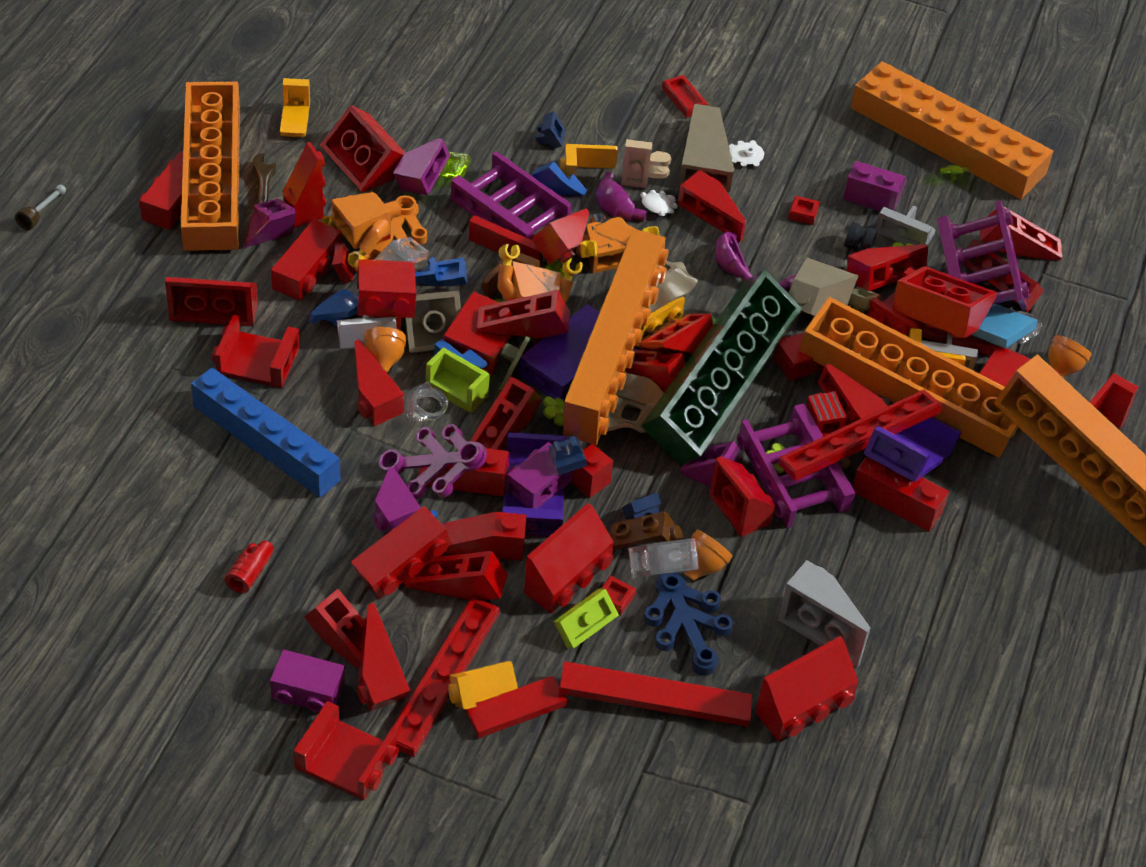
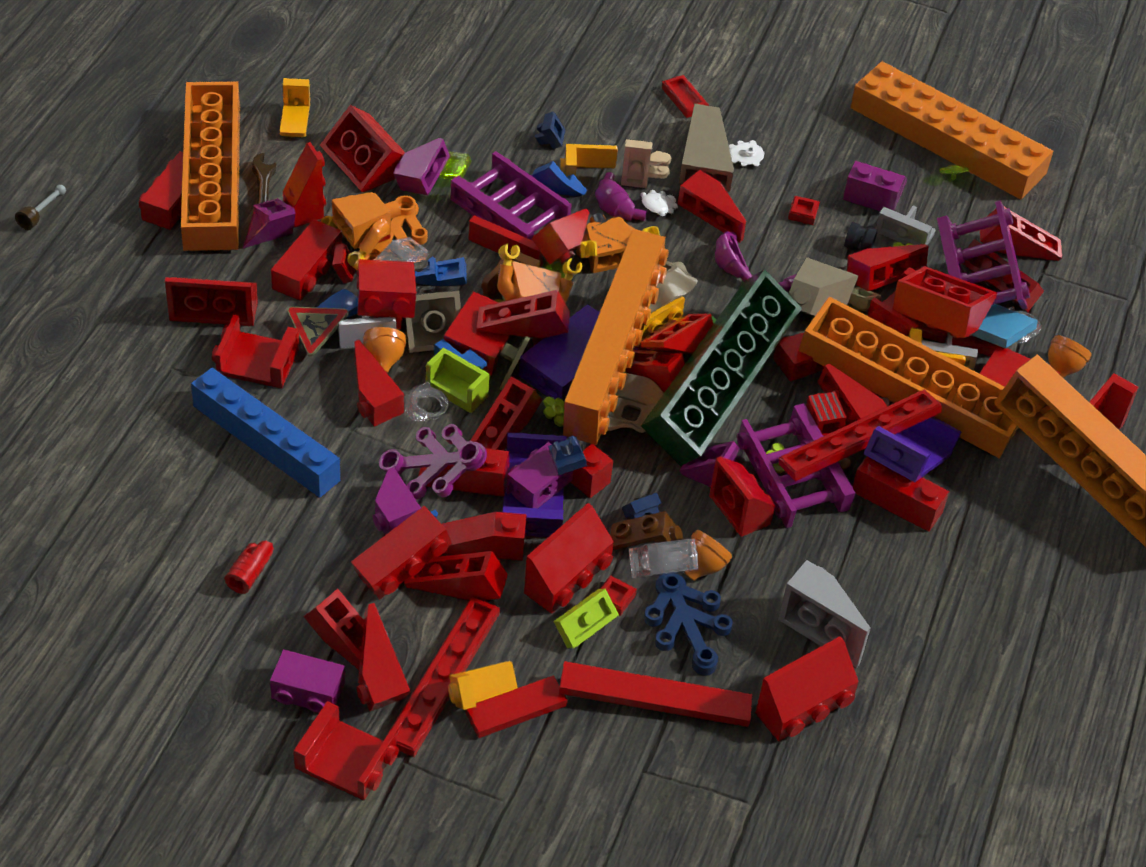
(316, 325): none -> piece

